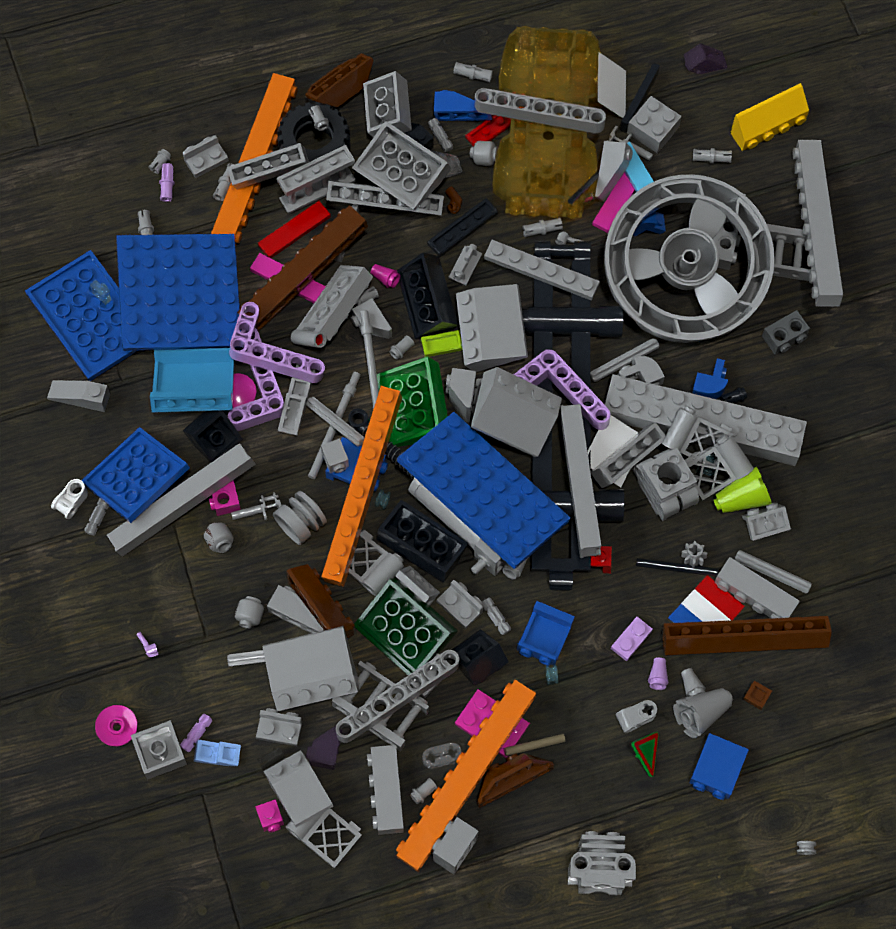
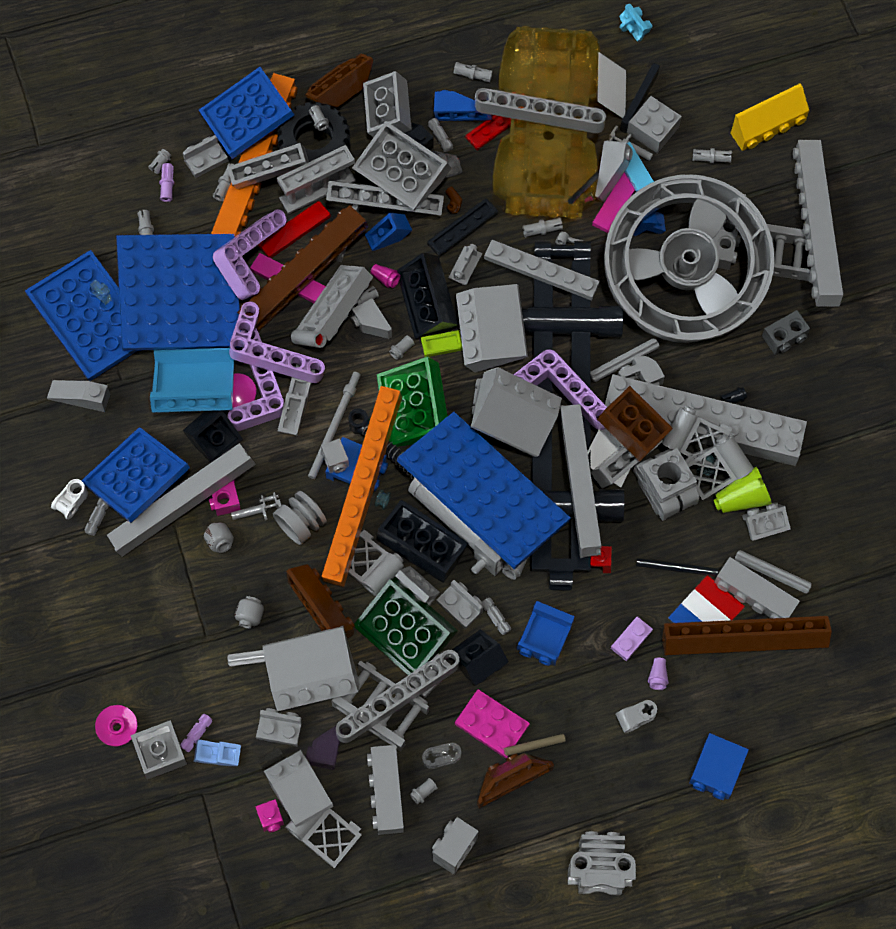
(151, 650): lavender hand -> none
(230, 259): none -> lavender beam
(246, 112): none -> blue plate
(289, 607): light grey slope -> none
(335, 421): light grey axle -> none
(367, 331): light grey bar -> none
(388, 231): none -> blue slope
(461, 388): light grey slope -> none
(466, 775): orange brick -> none
(484, 153): light grey head -> none
(551, 674): clear light blue bush -> none
(633, 23): none -> medium azure hips
(634, 423): none -> reddish brown brick
(646, 751): piece -> none
(691, 559): light grey gear -> none
(692, 683): light grey cone -> none
(701, 710): light grey cone -> none
(704, 59): clear purple slope -> none
(713, 385): blue brick -> none
(757, 695): reddish brown plate -> none
(806, 847): light grey bush -> none

